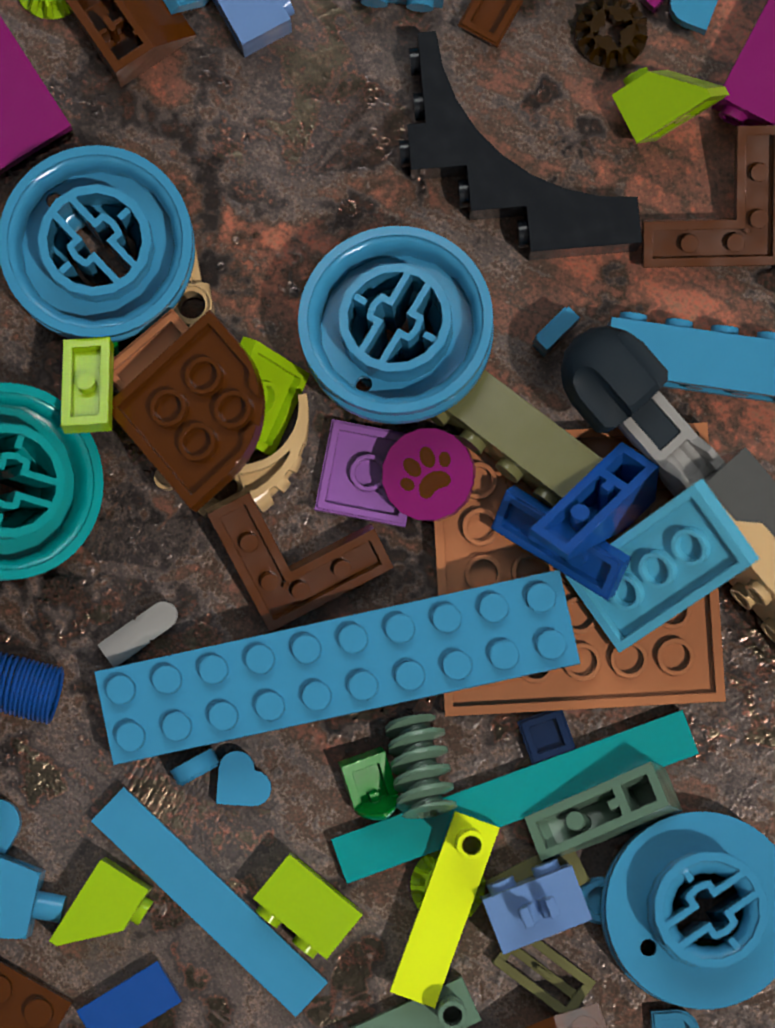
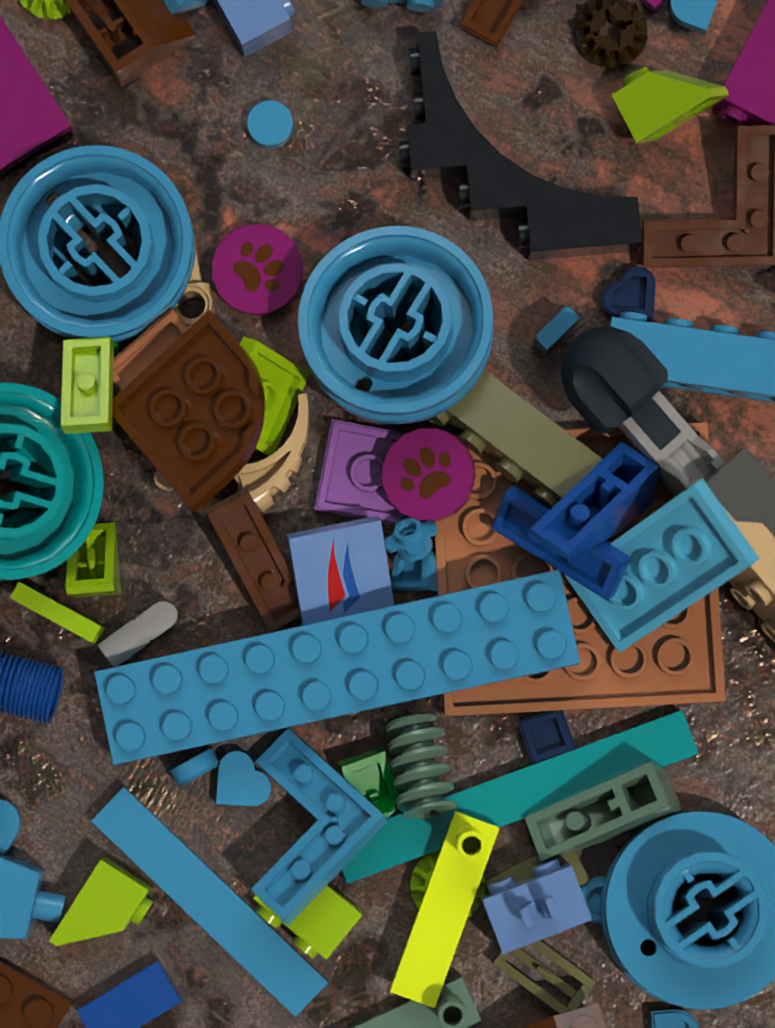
(57, 613): none -> lime tile
(95, 565): none -> lime slope
(257, 270): none -> magenta tile
(270, 124): none -> dark azure tile
(340, 570): none -> medium blue tile
(342, 826): none -> dark azure plate
(411, 539): none -> dark azure plate
(415, 575): none -> dark azure tile
(631, 294): none -> dark blue tile

